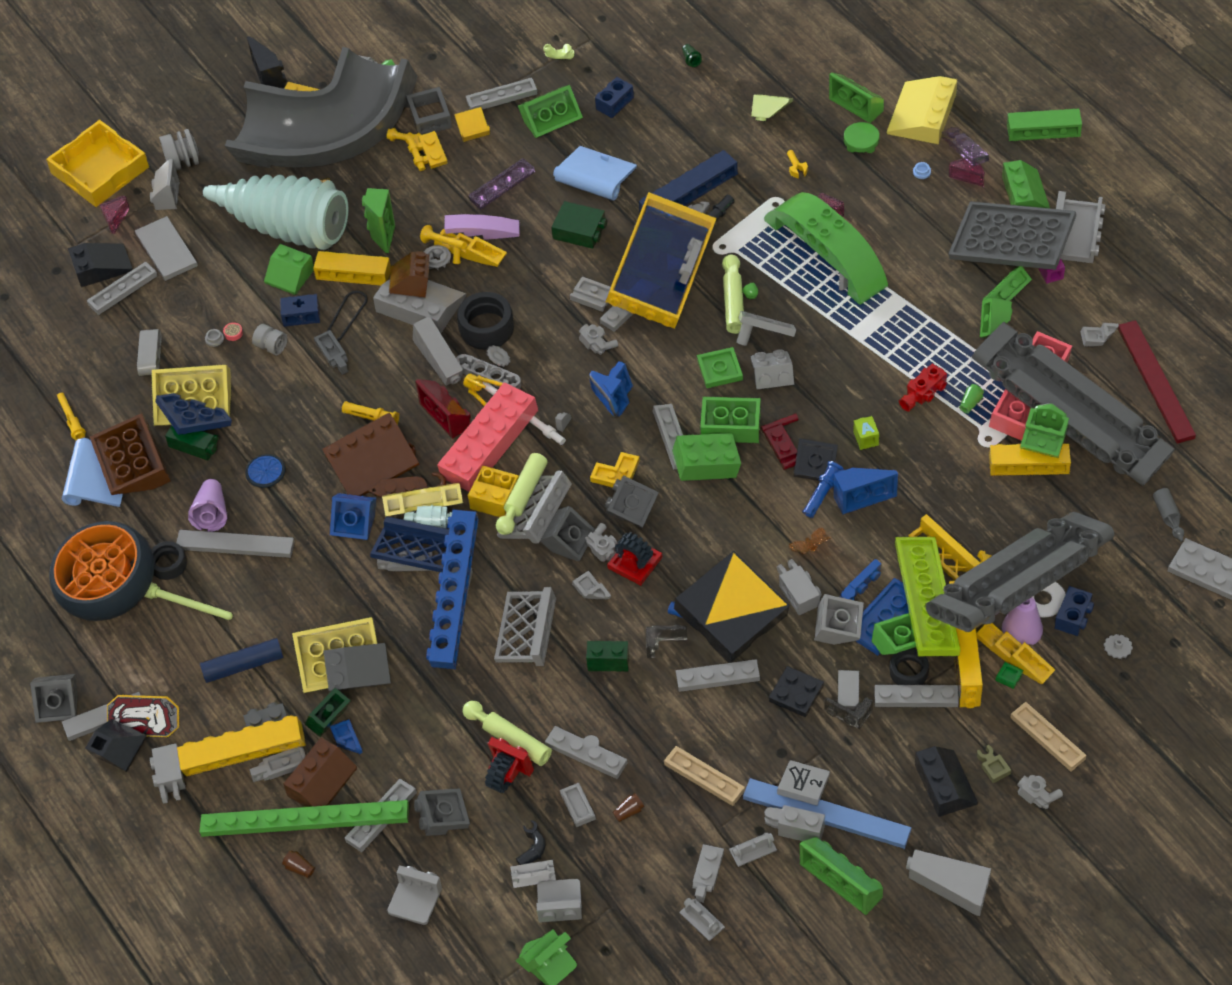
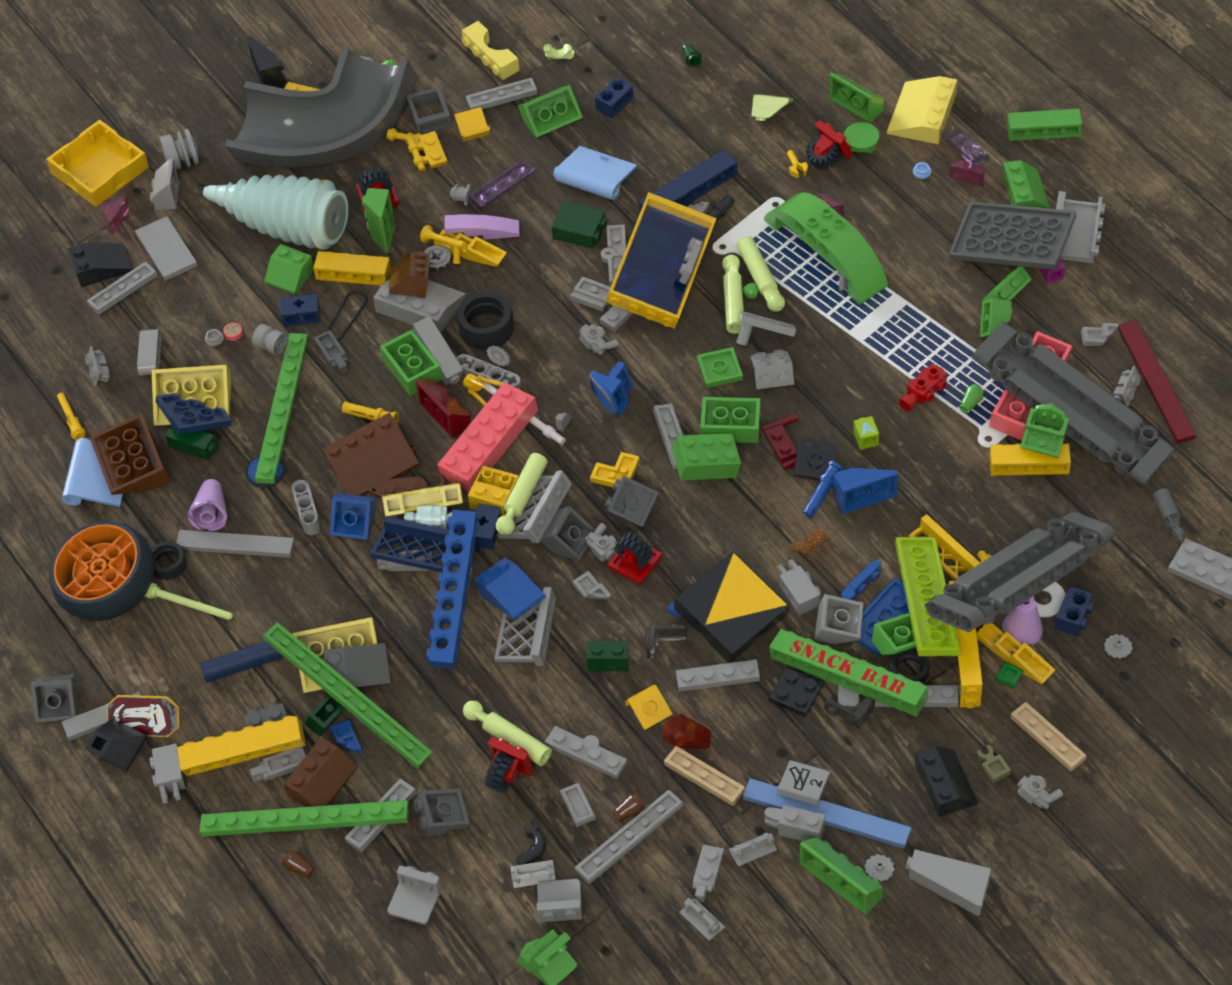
(97, 366): none -> light grey hinge
(281, 409): none -> bright green plate
(306, 507): none -> light grey beam
(347, 695): none -> bright green plate
(376, 180): none -> black plate
(410, 361): none -> bright green brick
(461, 194): none -> light grey brick
(486, 529): none -> dark blue brick
(501, 62): none -> light yellow arch
(508, 588): none -> blue slope
(616, 248): none -> light grey hinge
(628, 836): none -> light grey tile
(649, 706): none -> yellow piece
(686, 733): none -> clear red slope
(760, 273): none -> yellowish green piece
(828, 147): none -> plate
(849, 672): none -> bright green brick
(879, 867): none -> light grey piece
(1129, 381): none -> light grey hinge

